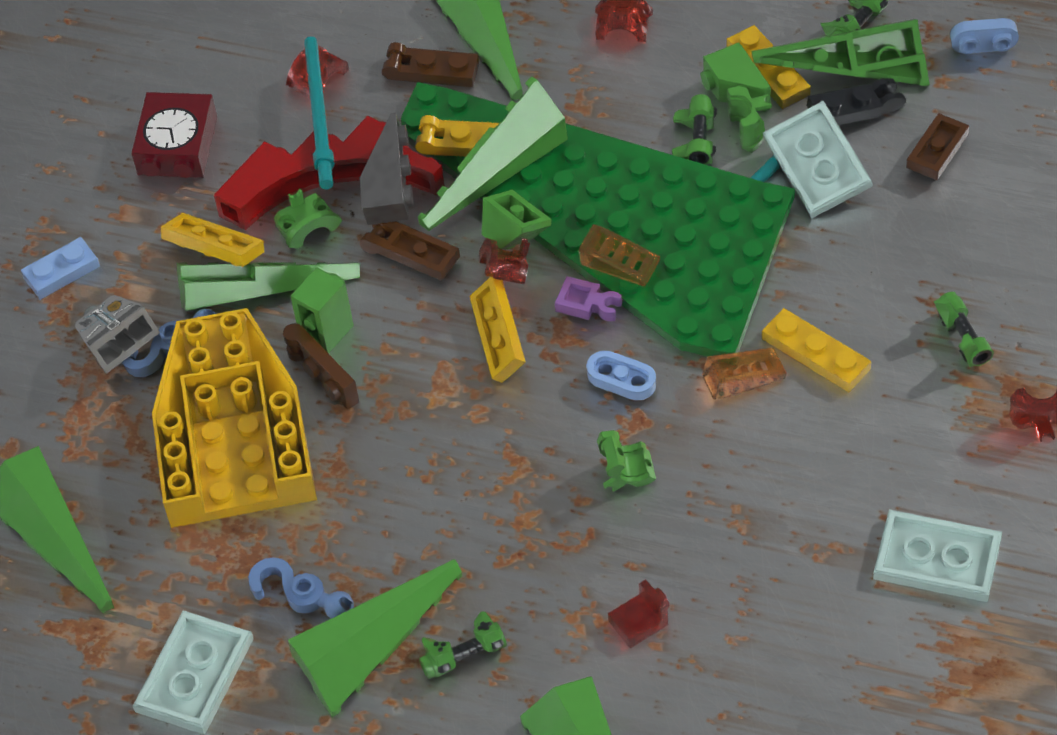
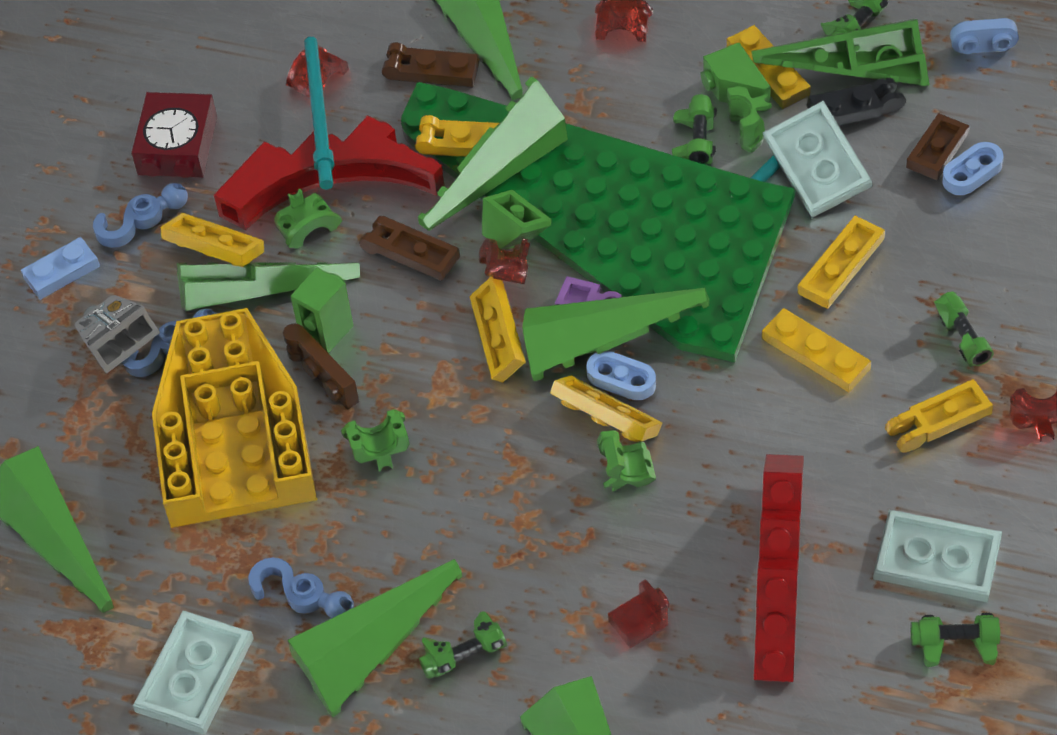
(141, 213): none -> medium blue piece
(379, 441): none -> bright green piece
(383, 180): flat silver slope -> none
(569, 330): none -> bright green wedge
(605, 409): none -> yellow plate
(610, 241): clear orange slope -> none
(724, 383): clear orange slope -> none
(778, 568): none -> red arch
(841, 262): none -> yellow plate
(931, 634): none -> bright green piece
(940, 415): none -> yellow hinge
(967, 171): none -> light blue plate

